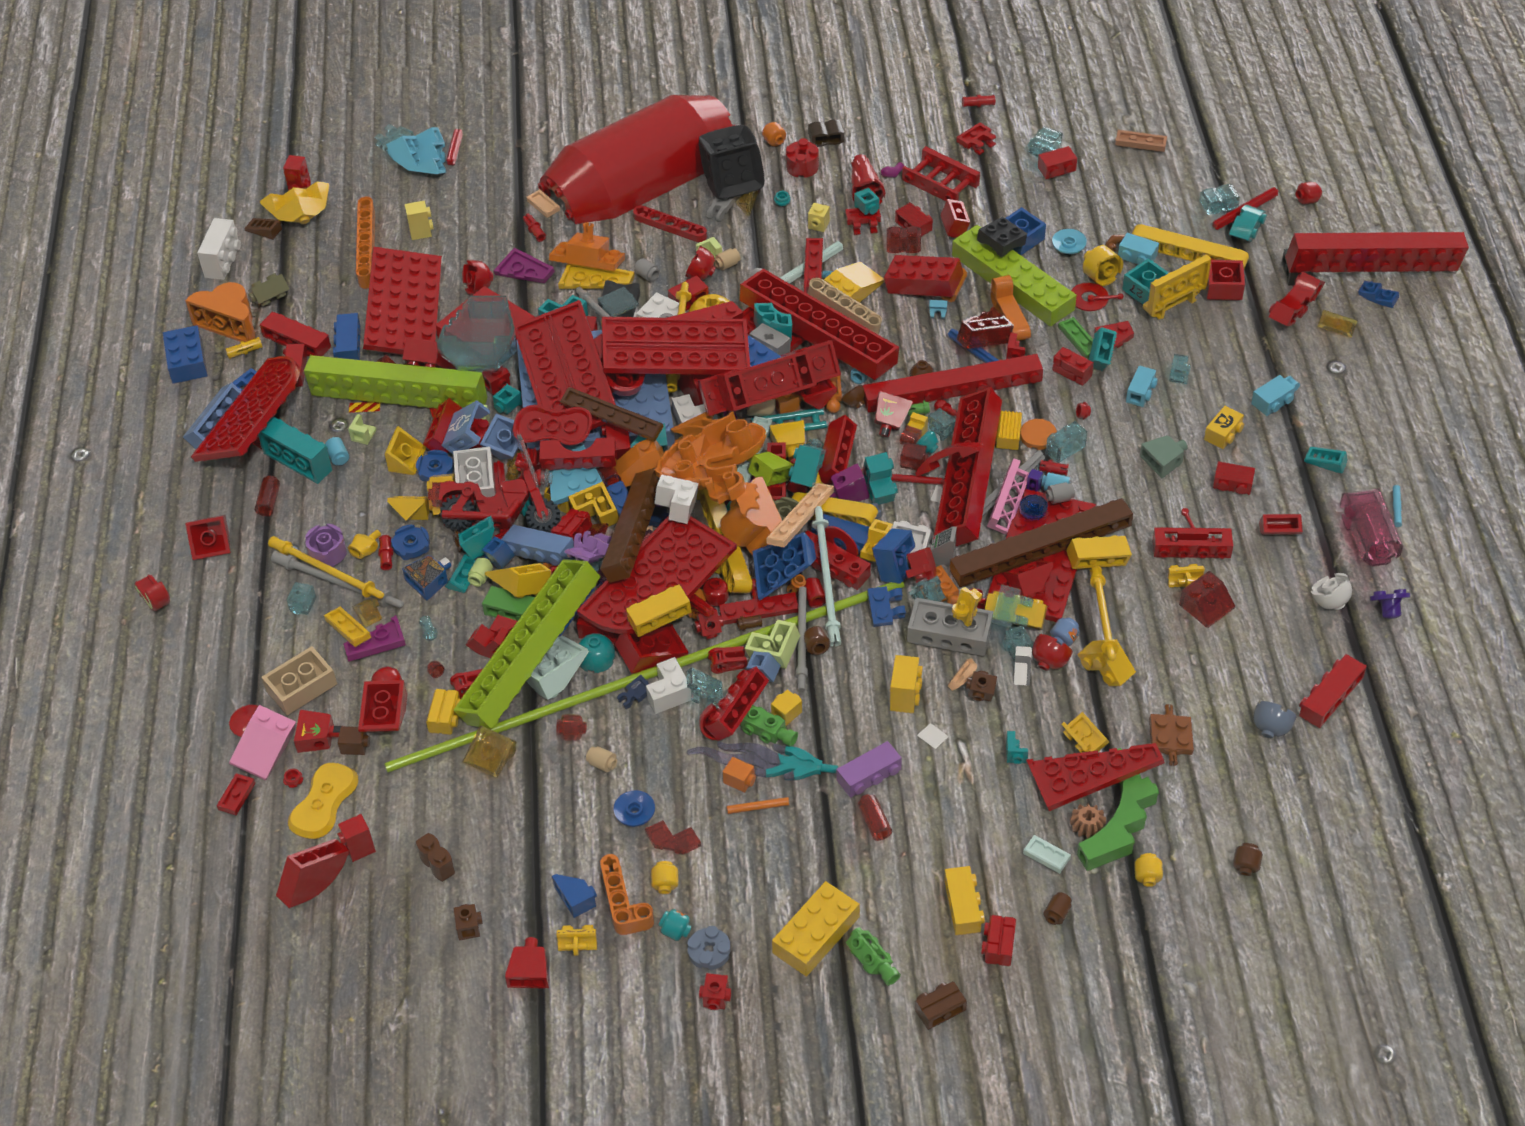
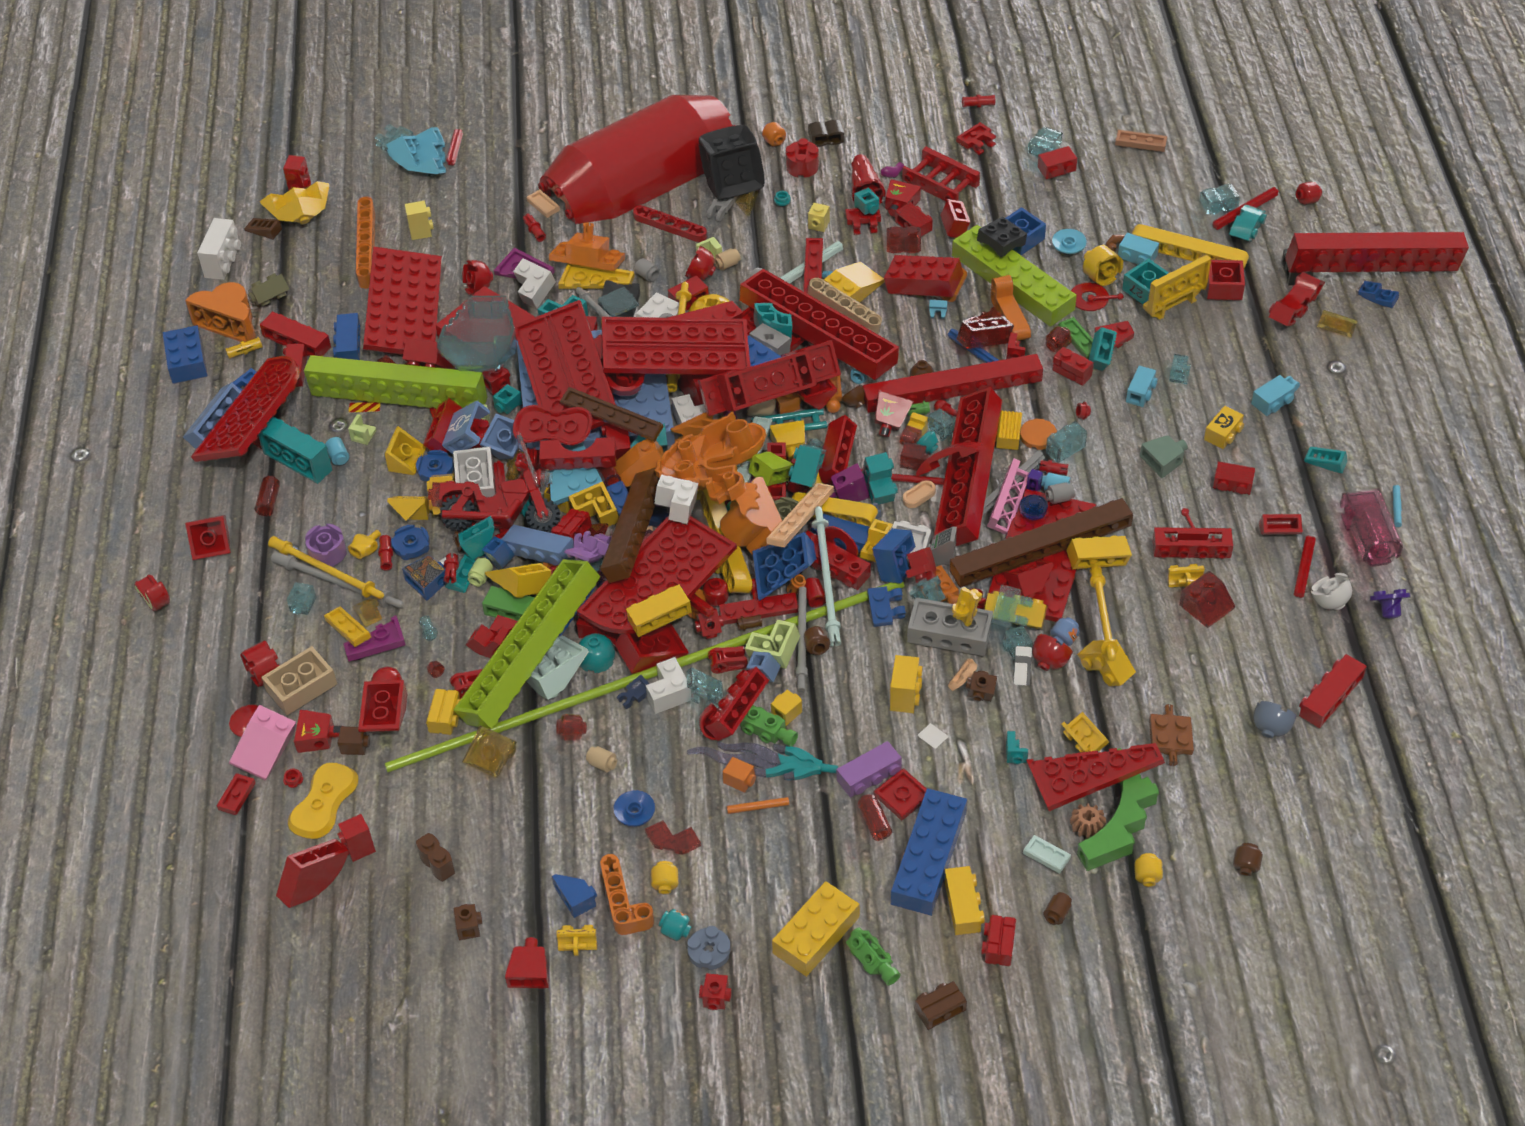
(259, 661): none -> red brick
(451, 566): none -> red pin
(535, 282): none -> white brick
(900, 194): none -> red torso
(901, 794): none -> red tile
(919, 494): none -> light nougat tile
(928, 852): none -> blue brick
(1058, 338): none -> clear red head
(1304, 567): none -> red axle

